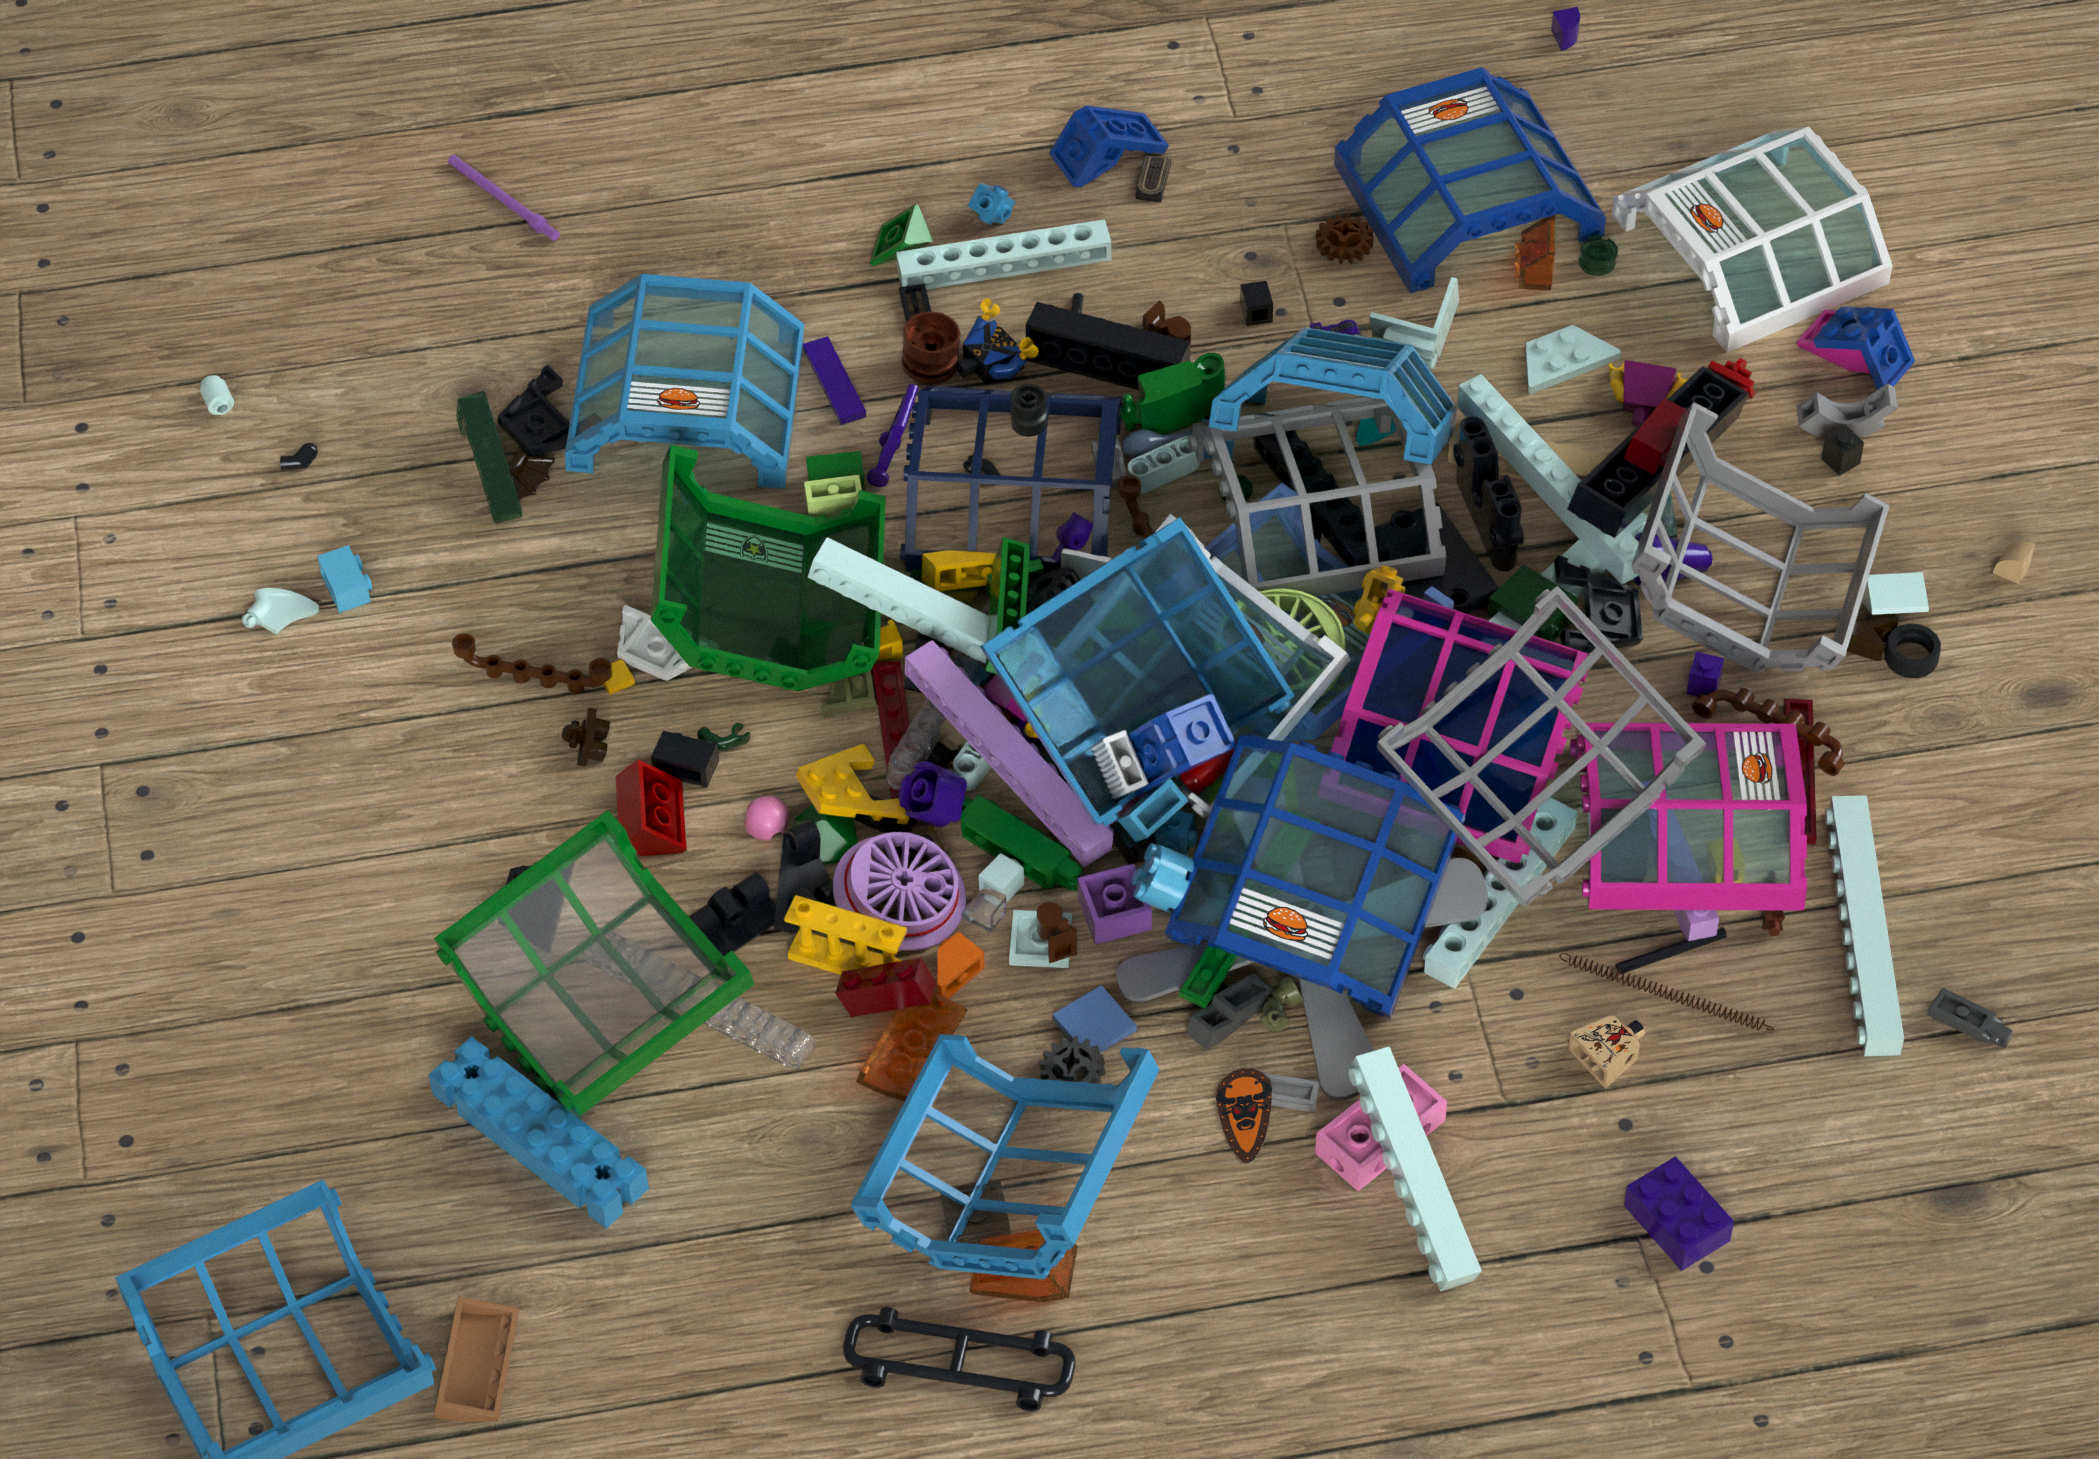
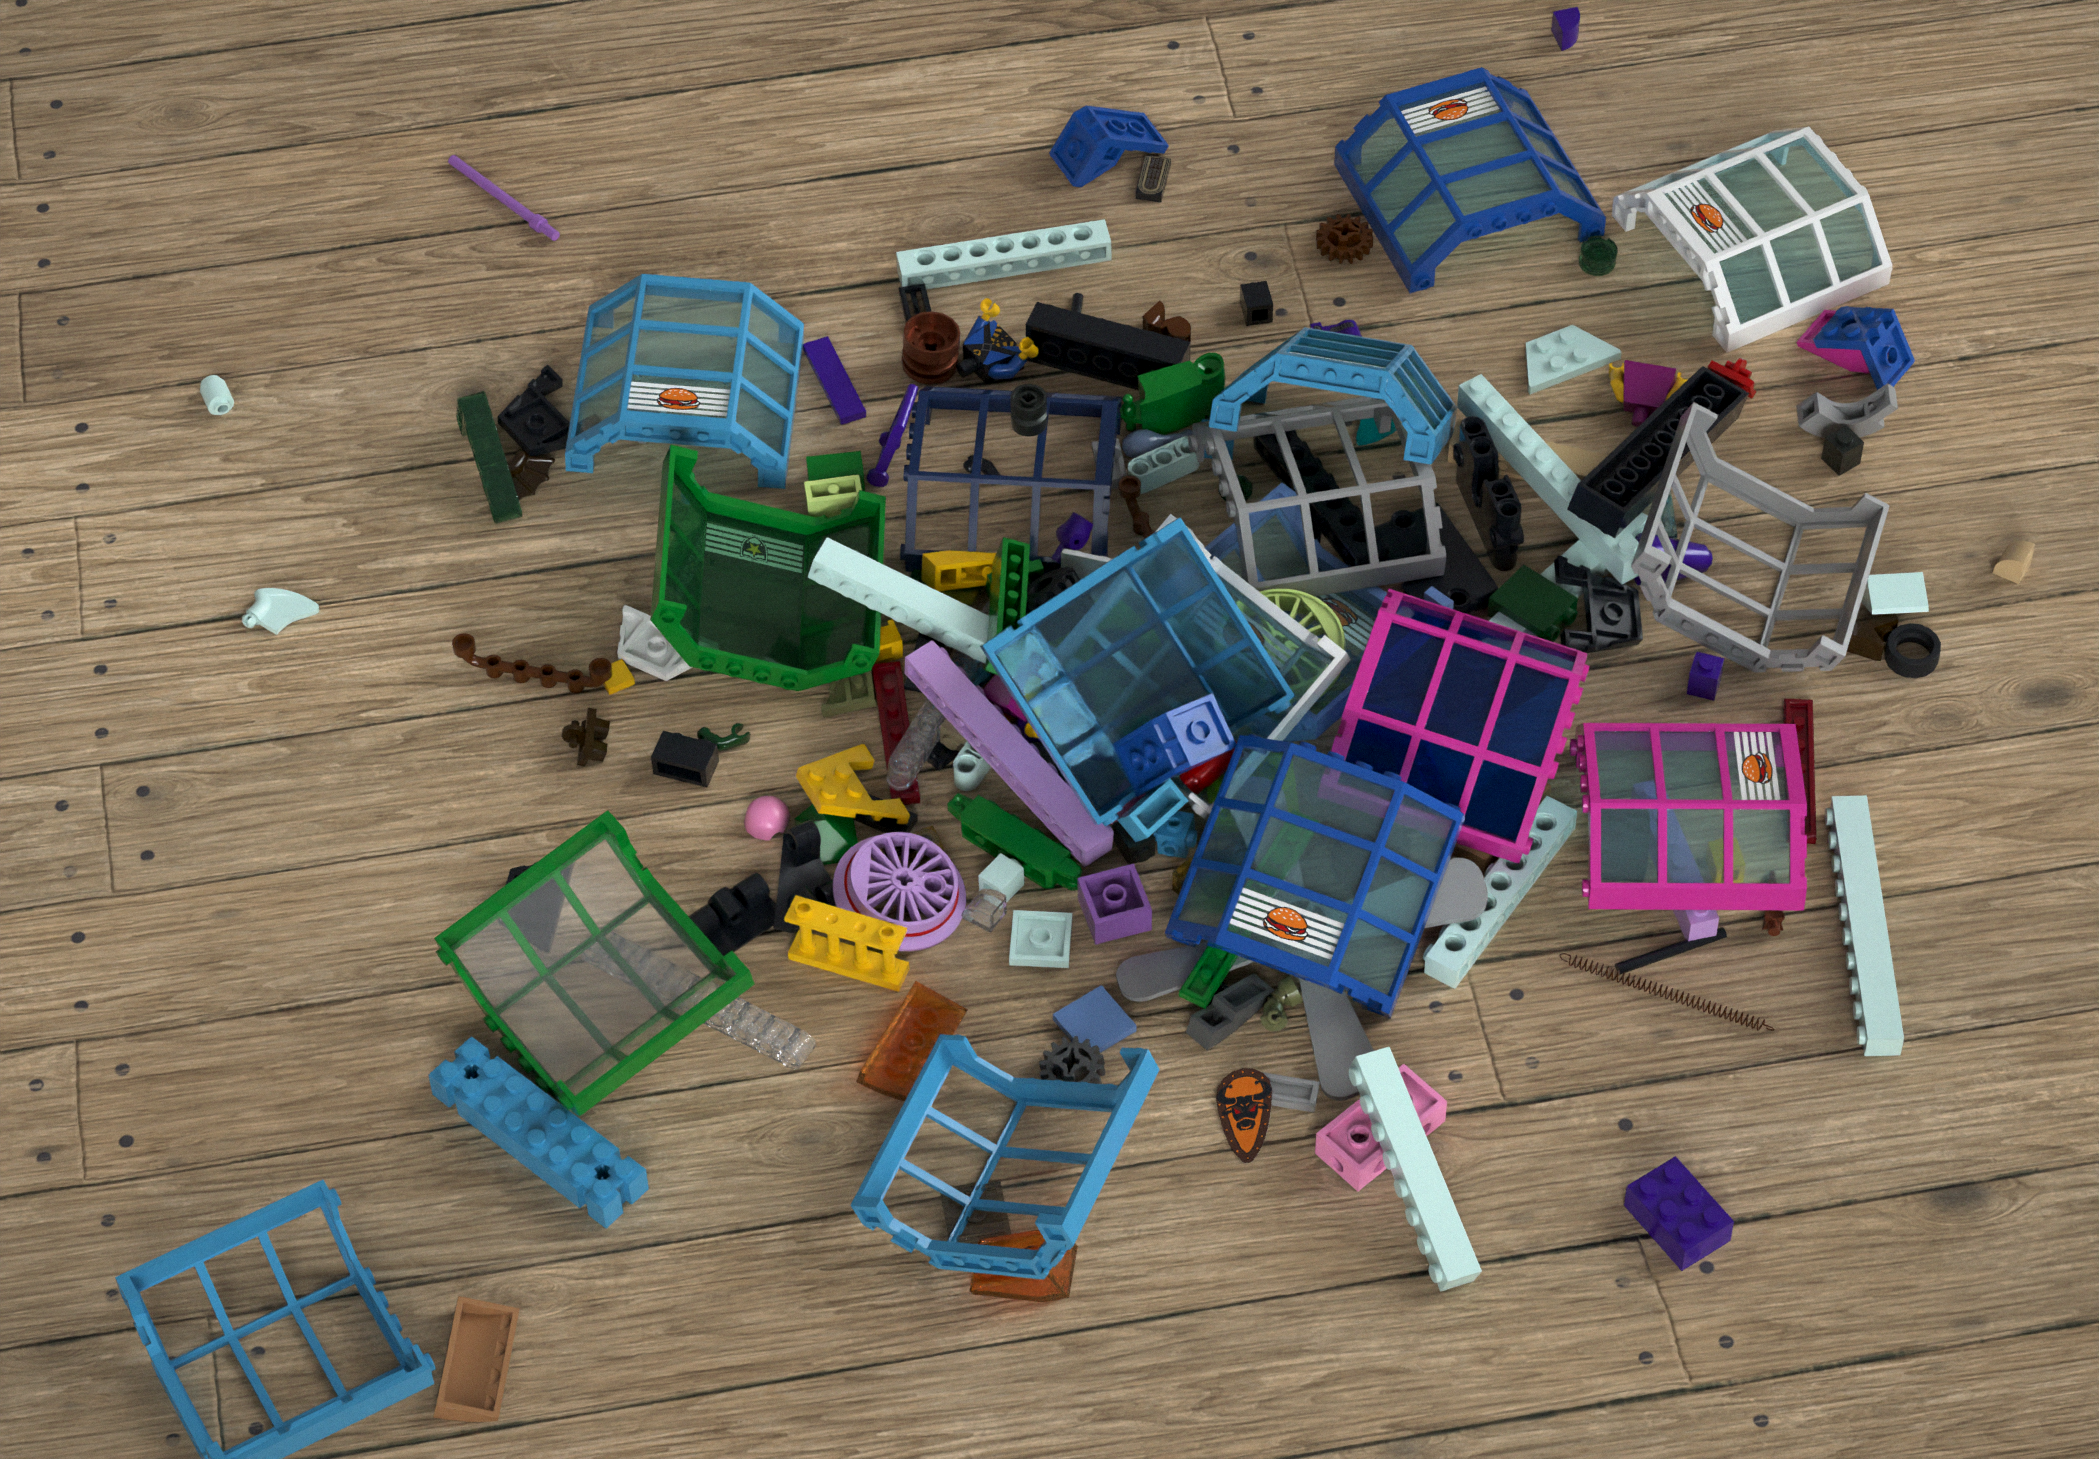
(301, 459): black arm -> none
(344, 578): medium azure brick -> none
(651, 809): red slope -> none
(885, 987): dark red brick -> none
(899, 234): green slope -> none
(933, 794): dark purple brick -> none
(957, 964): orange slope -> none
(991, 203): dark azure brick -> none
(1029, 1393): black bar -> none
(1057, 930): reddish brown leg -> none
(1119, 764): white brick -> none
(1162, 877): medium azure brick -> none
(1373, 596): yellow brick -> none
(1425, 340): light aqua piece -> none
(1536, 255): clear orange slope -> none
(1547, 602): light grey window -> none
(1606, 1047): tan torso -> none
(1654, 438): dark red brick -> none
(1768, 712): reddish brown bar -> none
(1969, 1018): dark grey hinge -> none

